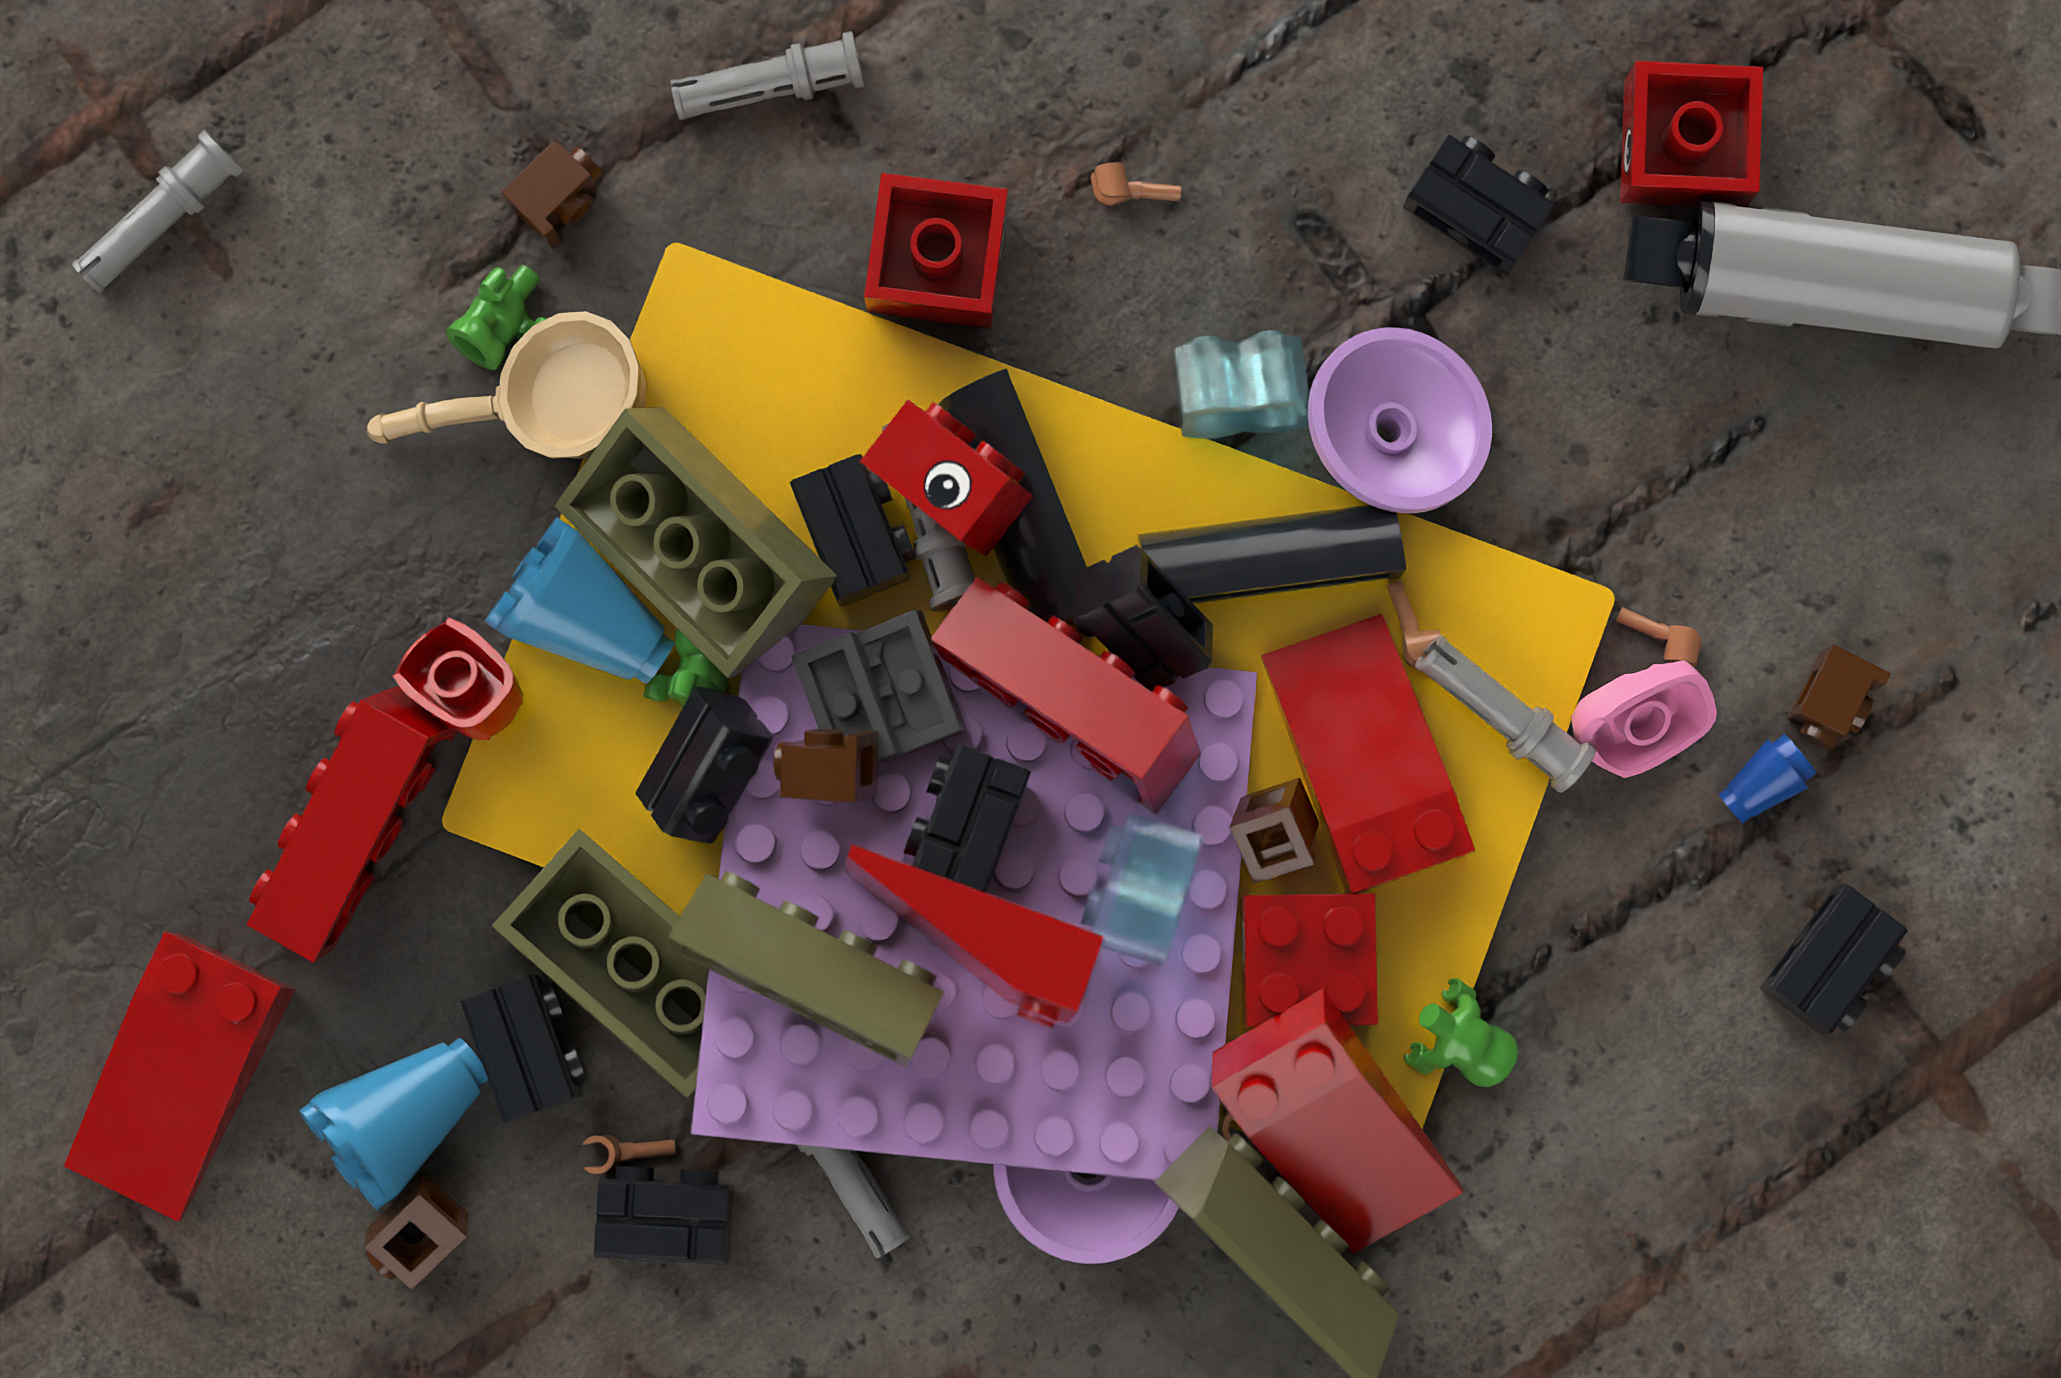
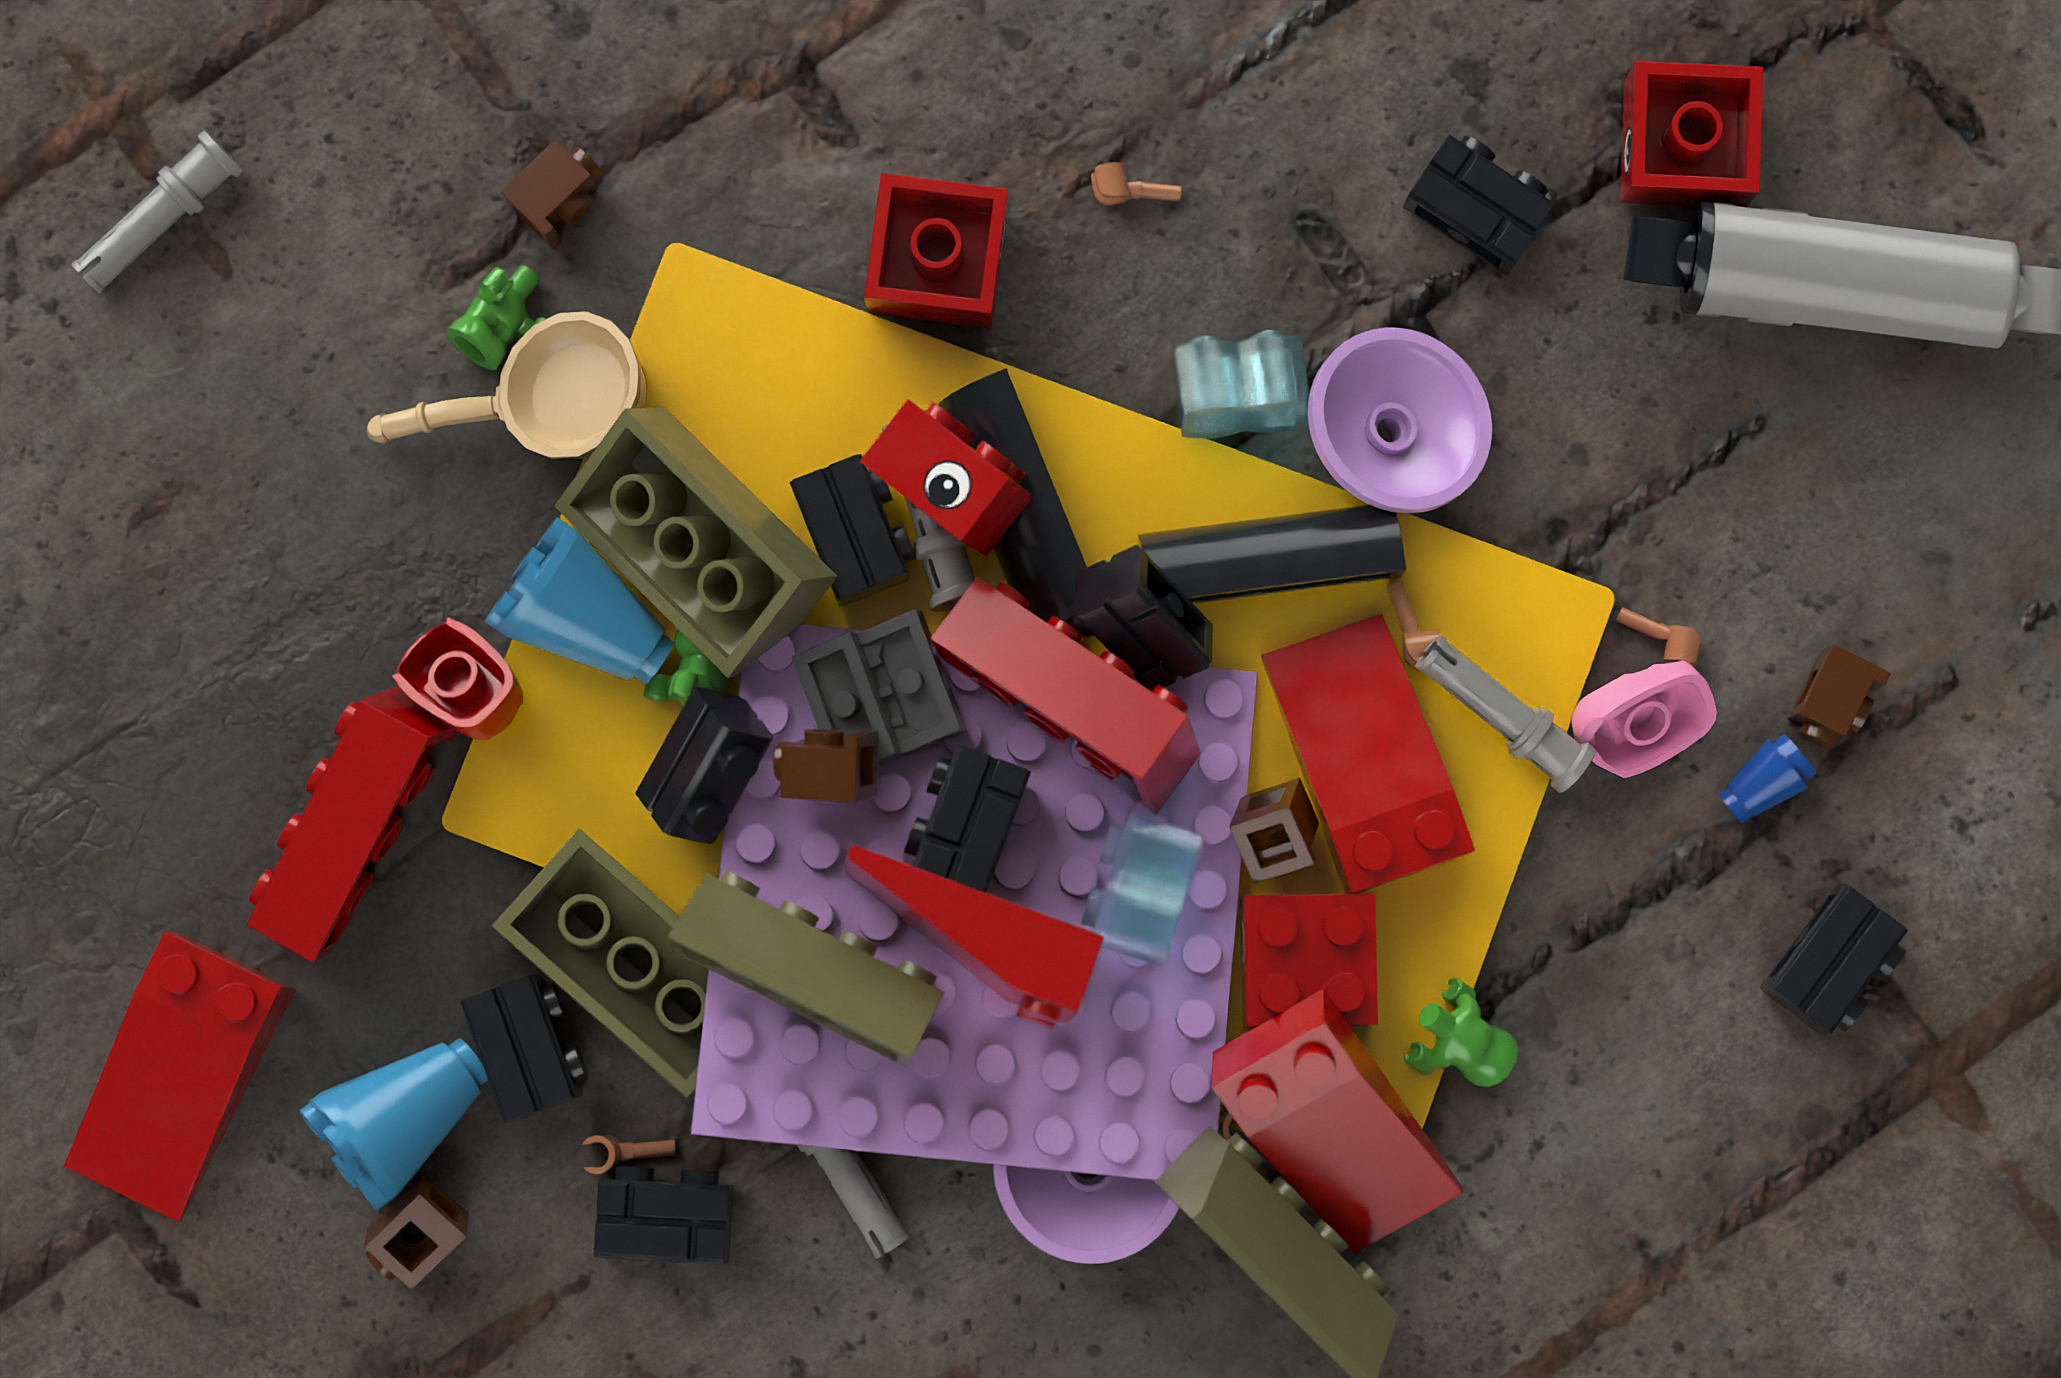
(797, 73): light grey pin -> none

